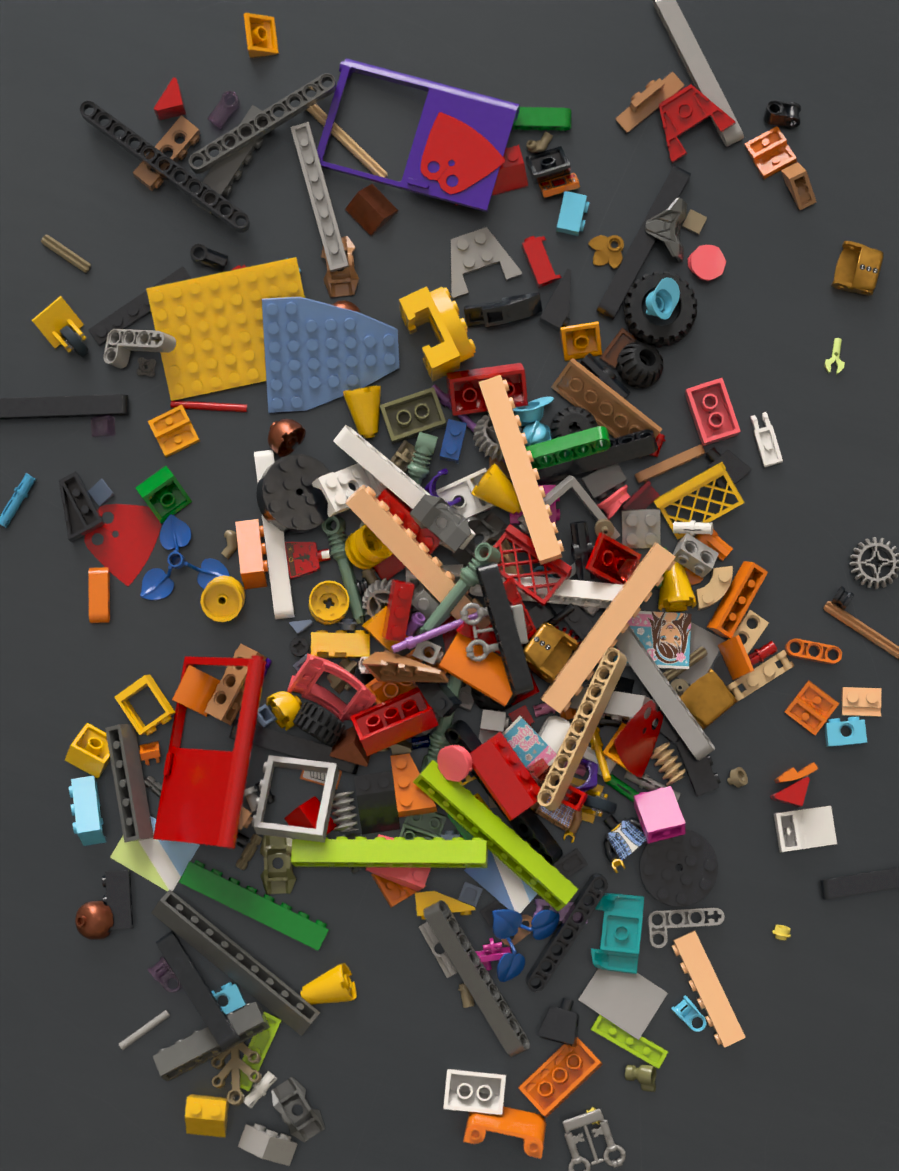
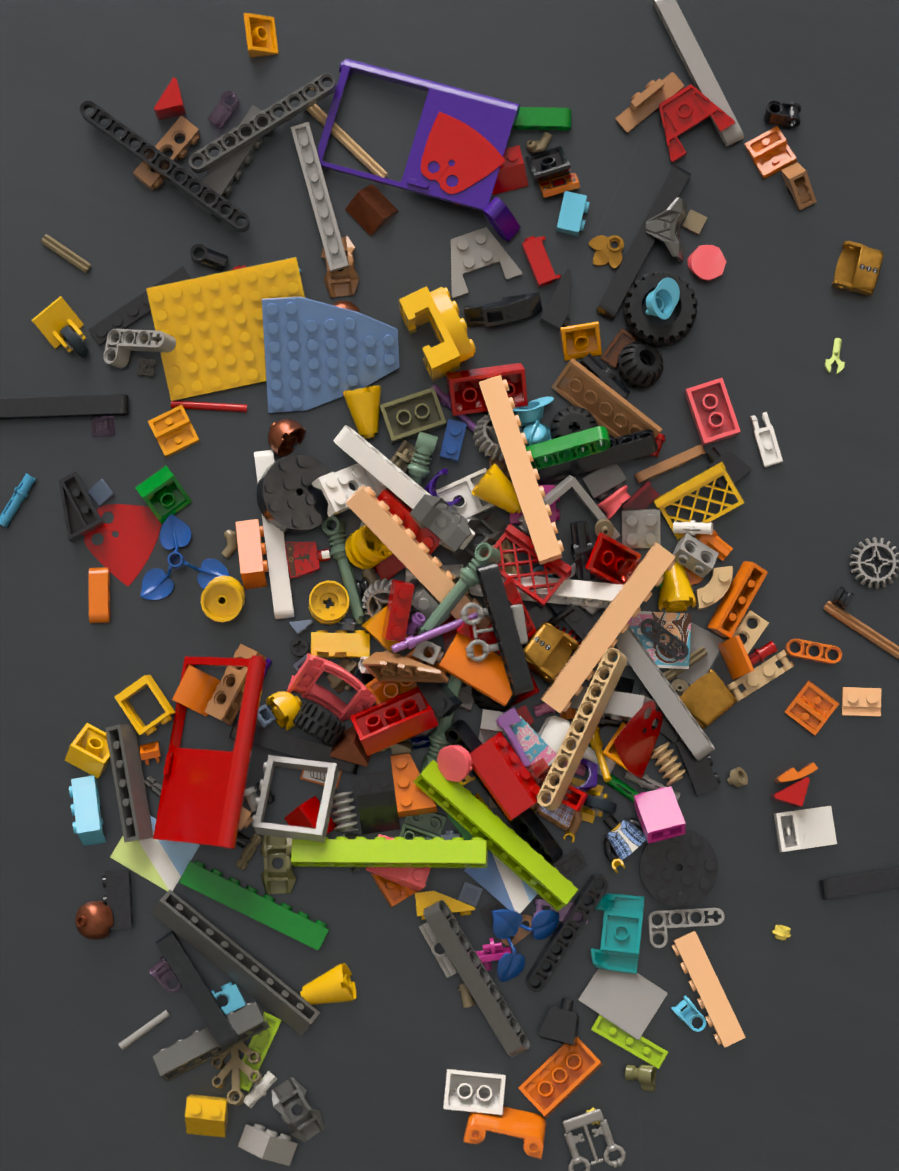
(501, 219): none -> dark purple beam
(504, 721): none -> medium lavender piece
(679, 643): none -> black beam
(835, 738): medium azure brick -> none

